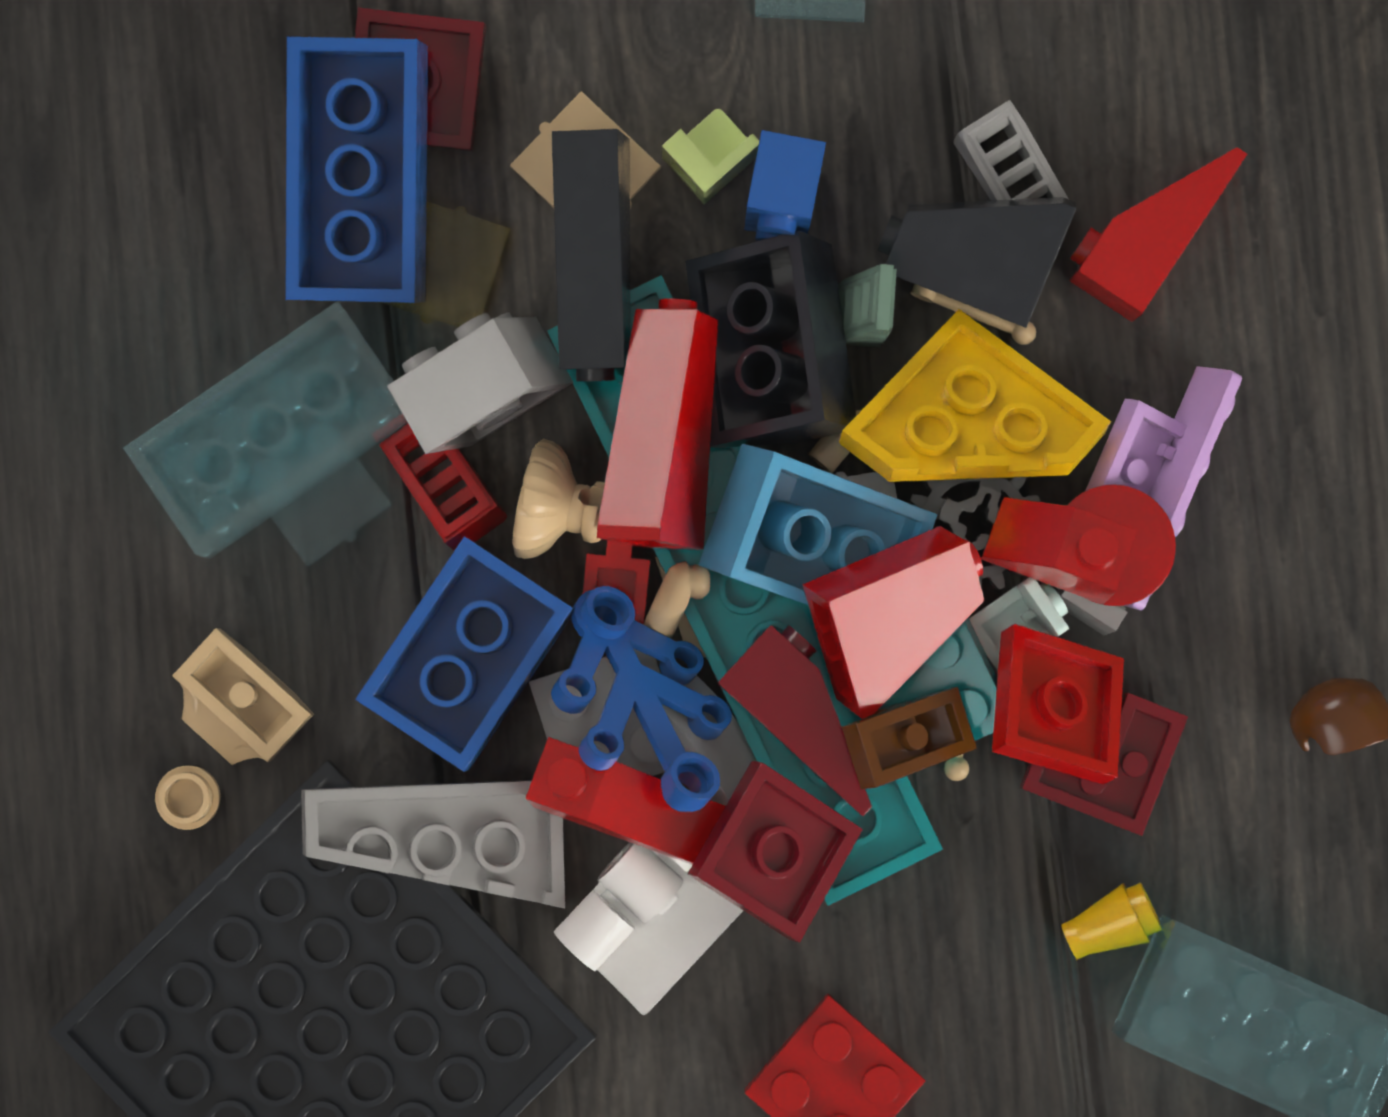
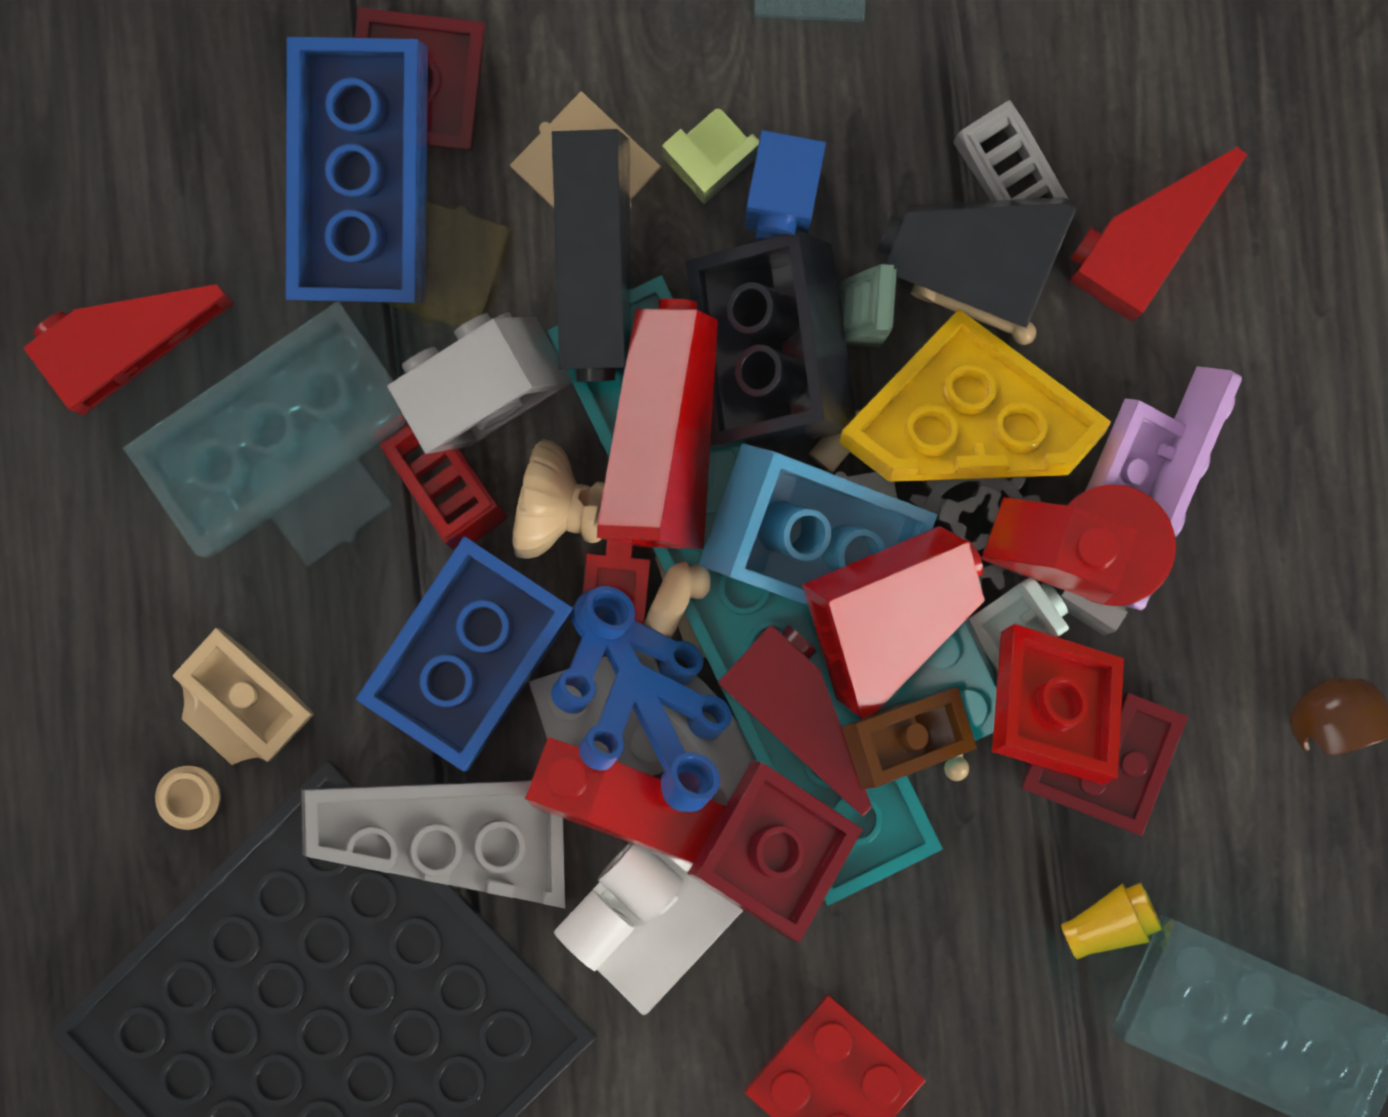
(110, 344): none -> red slope

